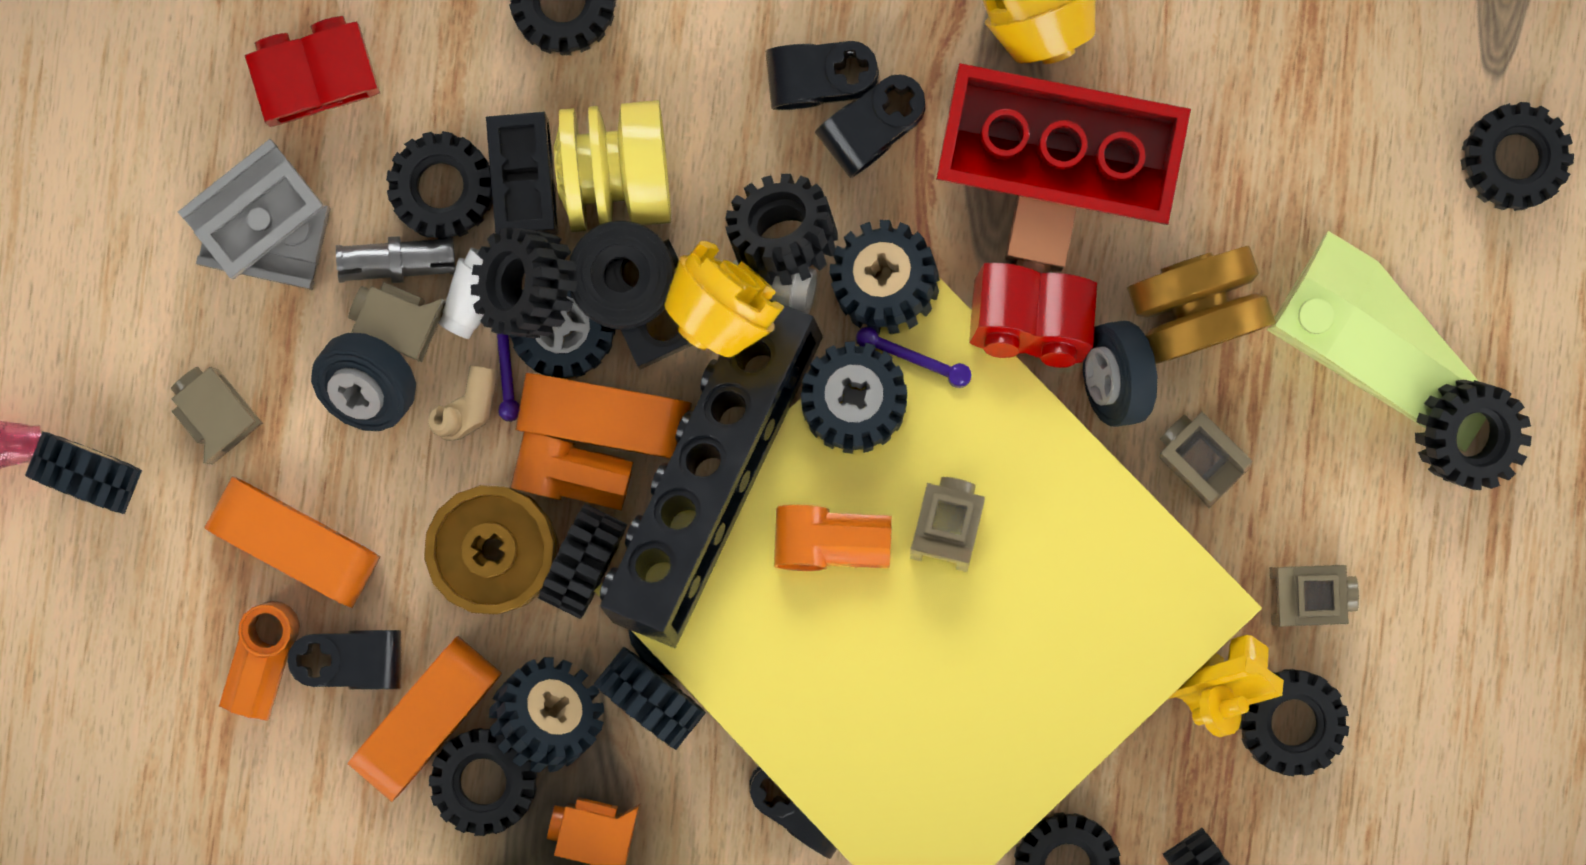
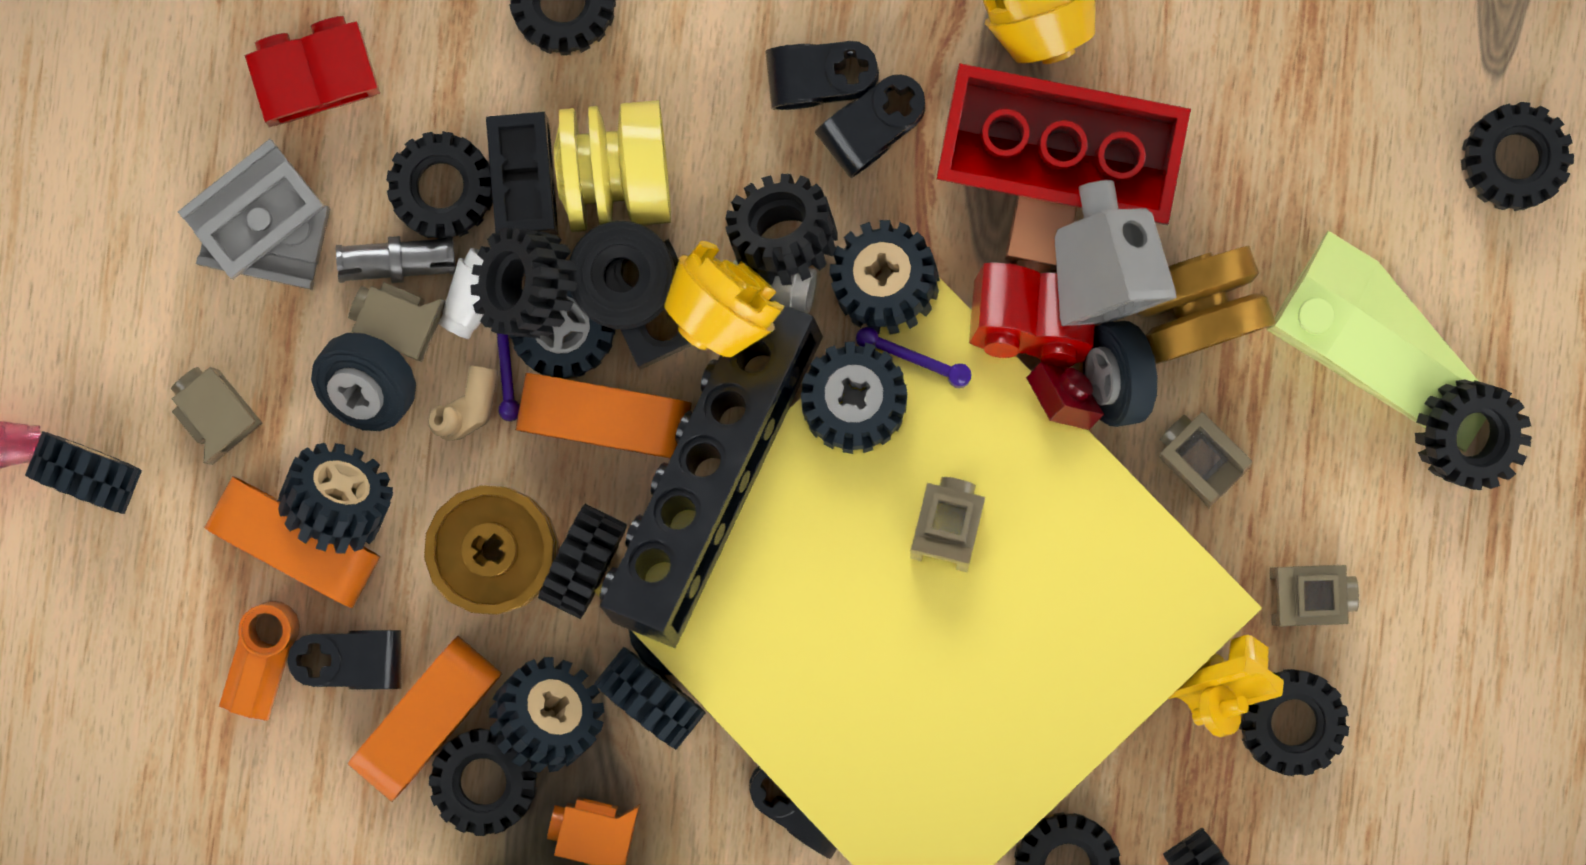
(335, 498): none -> black wheel
(558, 469): orange piece -> none
(815, 538): orange piece -> none
(1065, 395): none -> dark red plate
(1109, 261): none -> light grey torso

